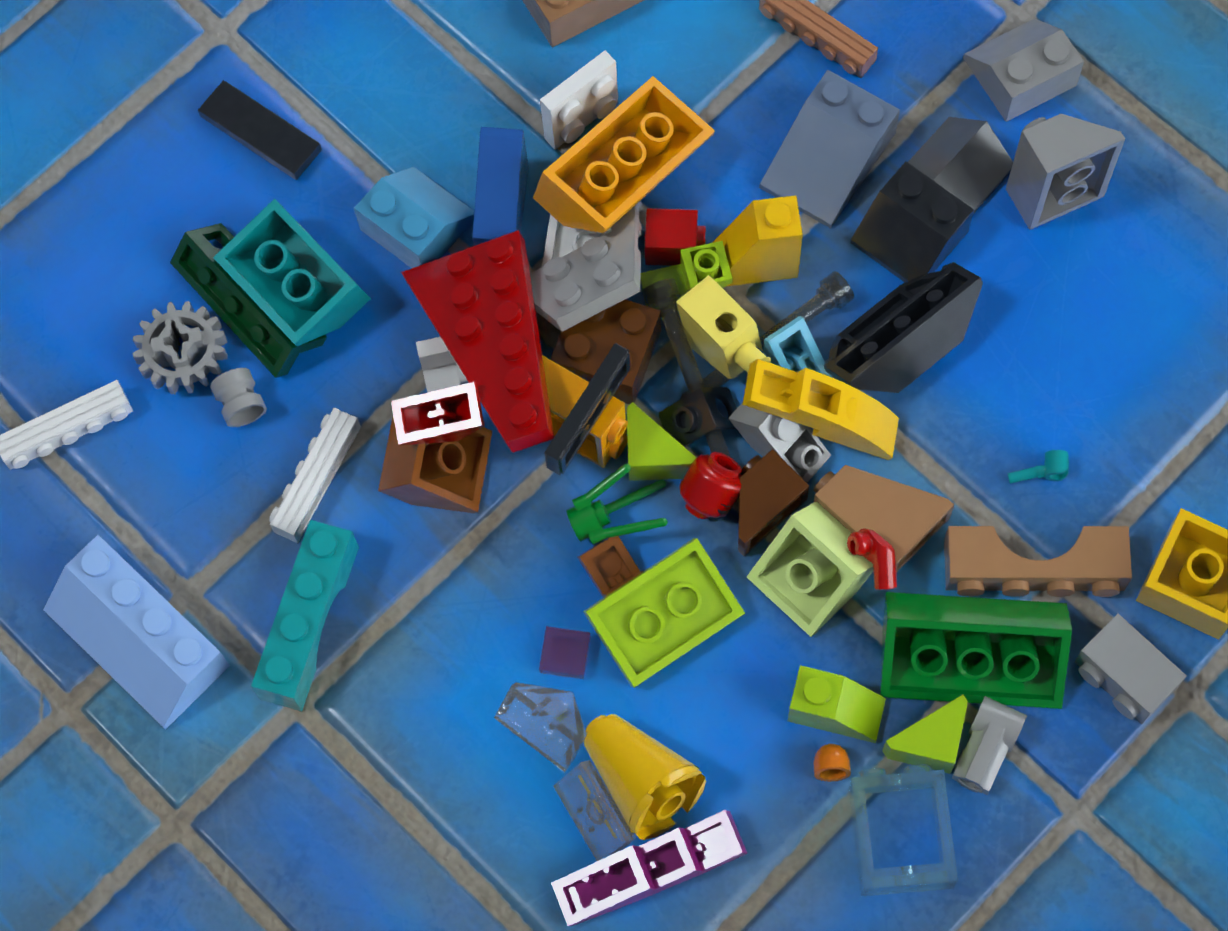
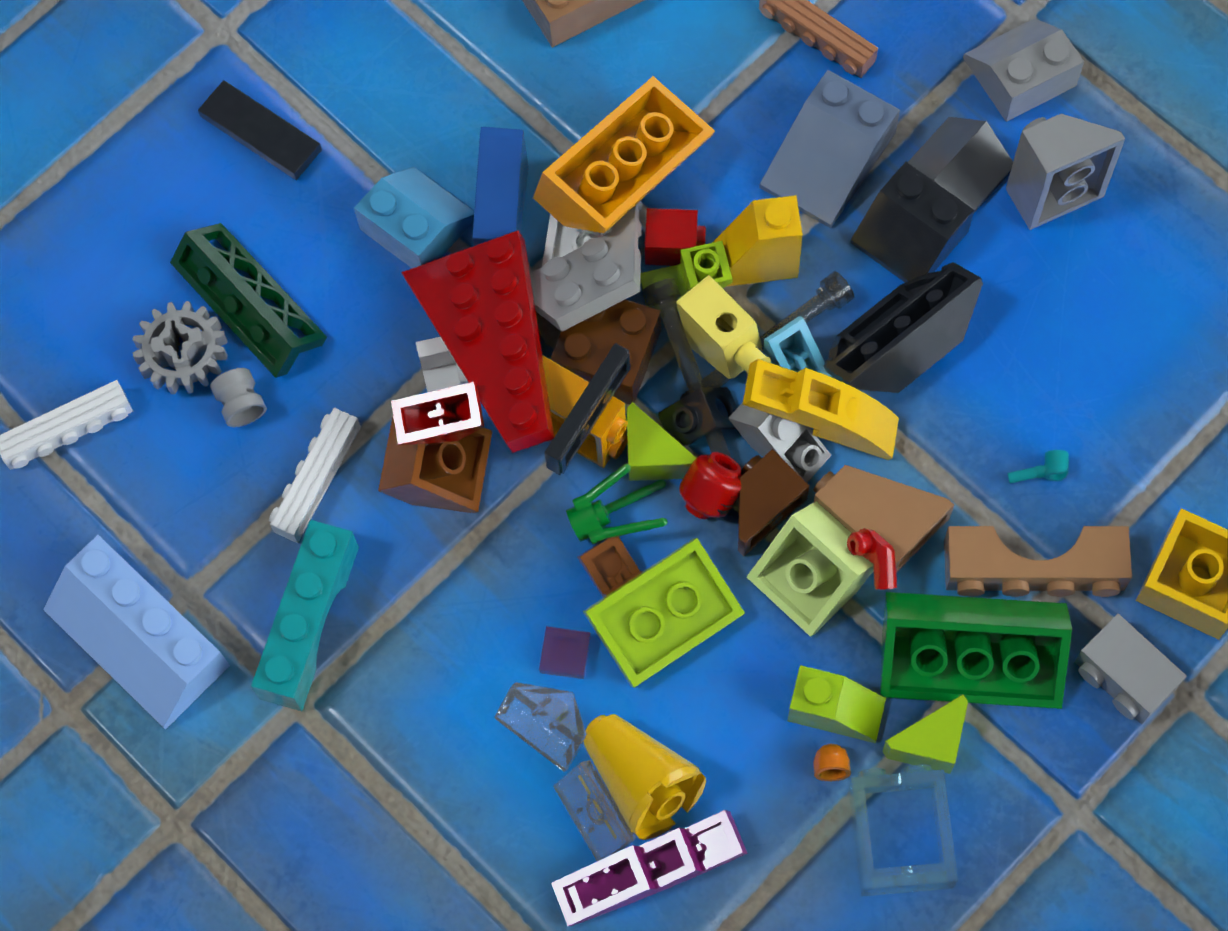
(291, 276): teal slope -> none
(580, 100): white plate -> none
(991, 737): light grey piece -> none

